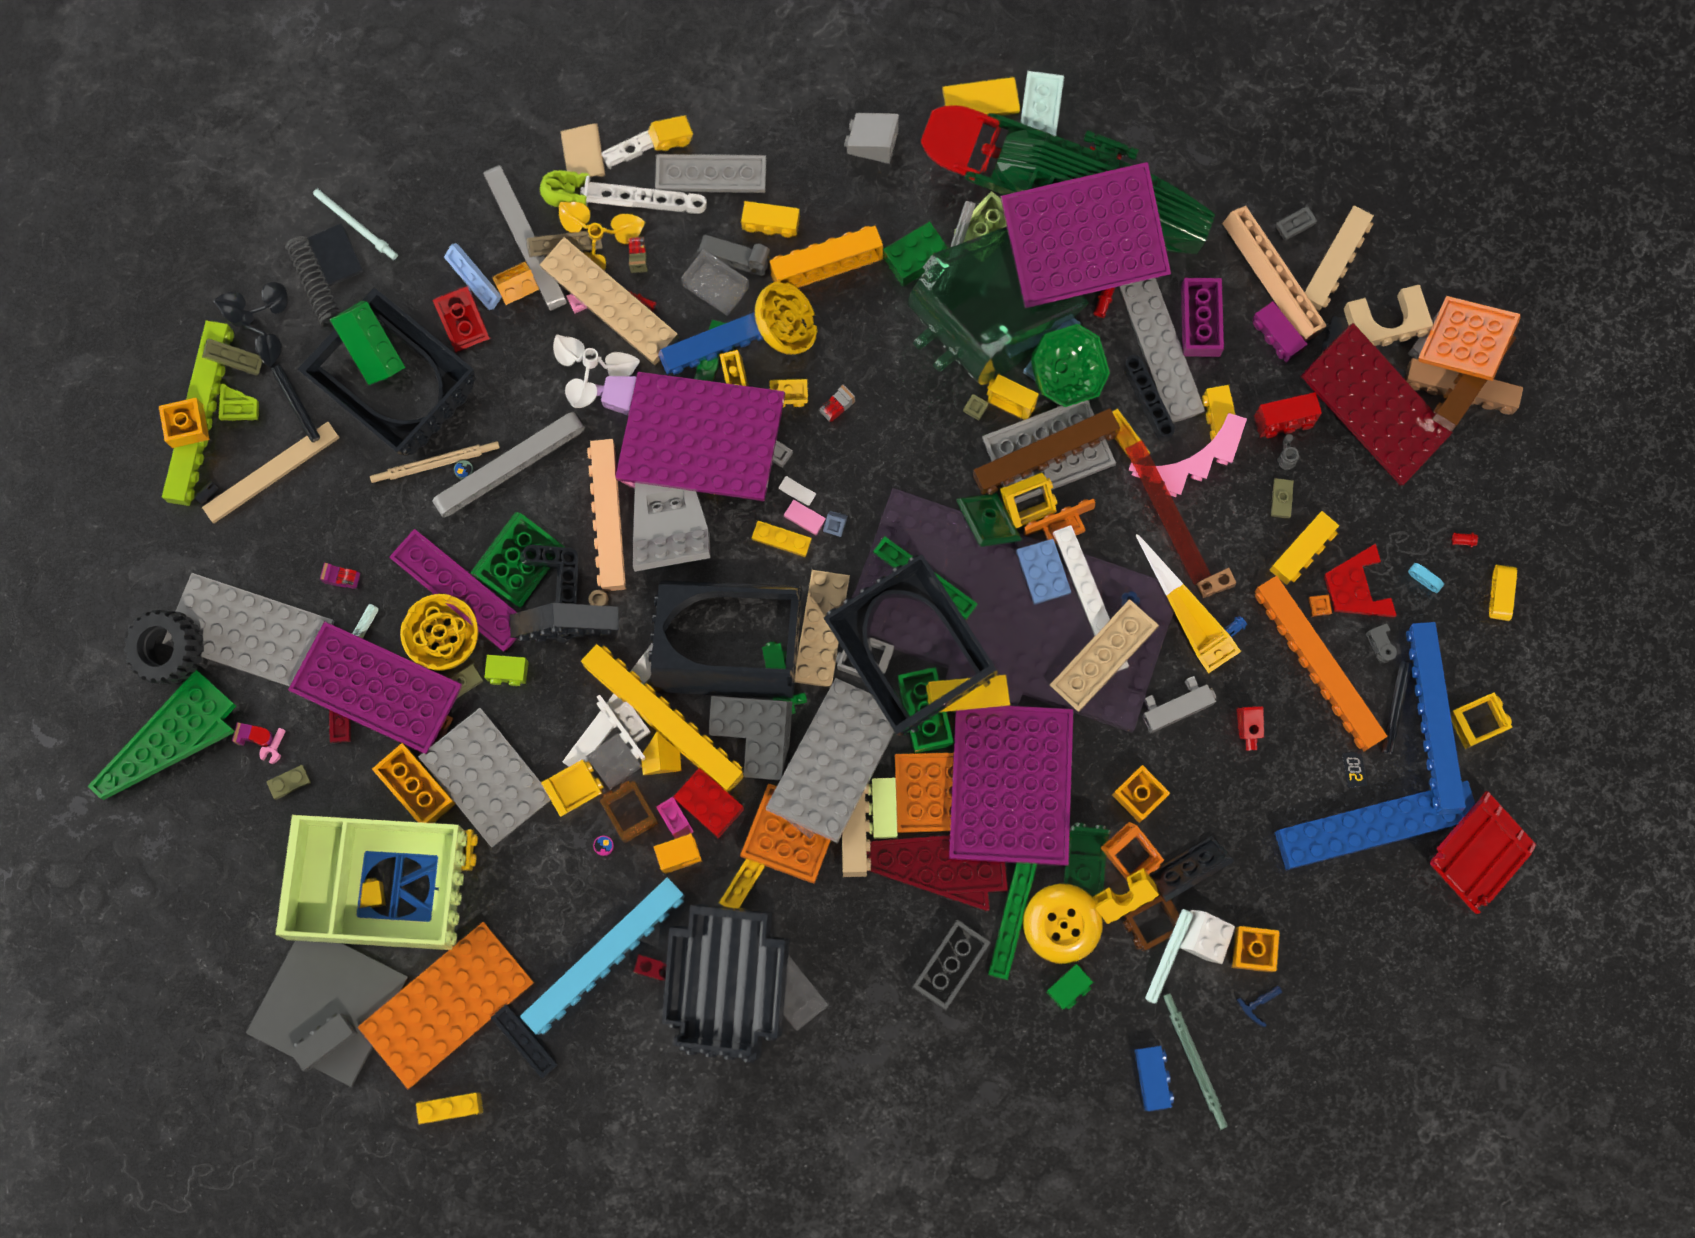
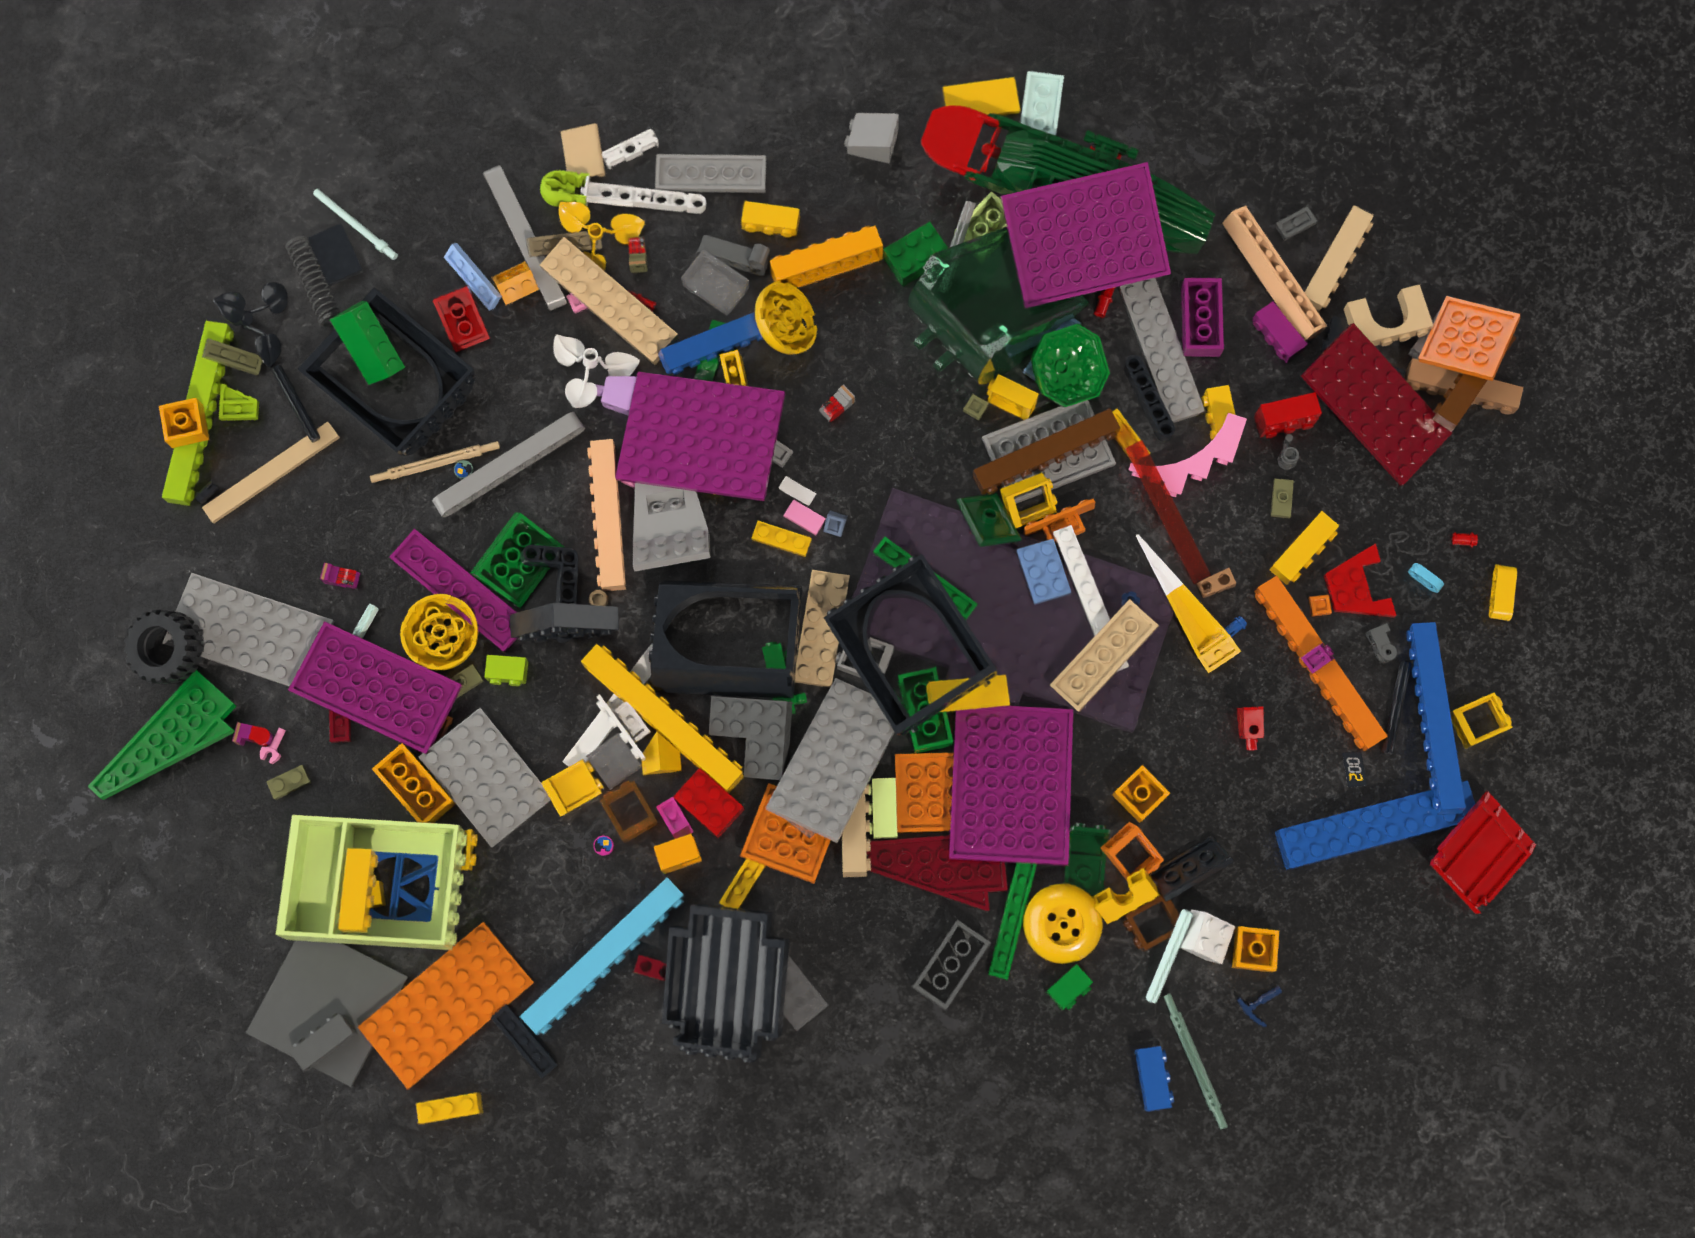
(357, 890): none -> yellow brick
(670, 133): yellow brick -> none
(795, 390): yellow bracket -> none
(1178, 708): light grey brick -> none
(1318, 657): none -> magenta bracket

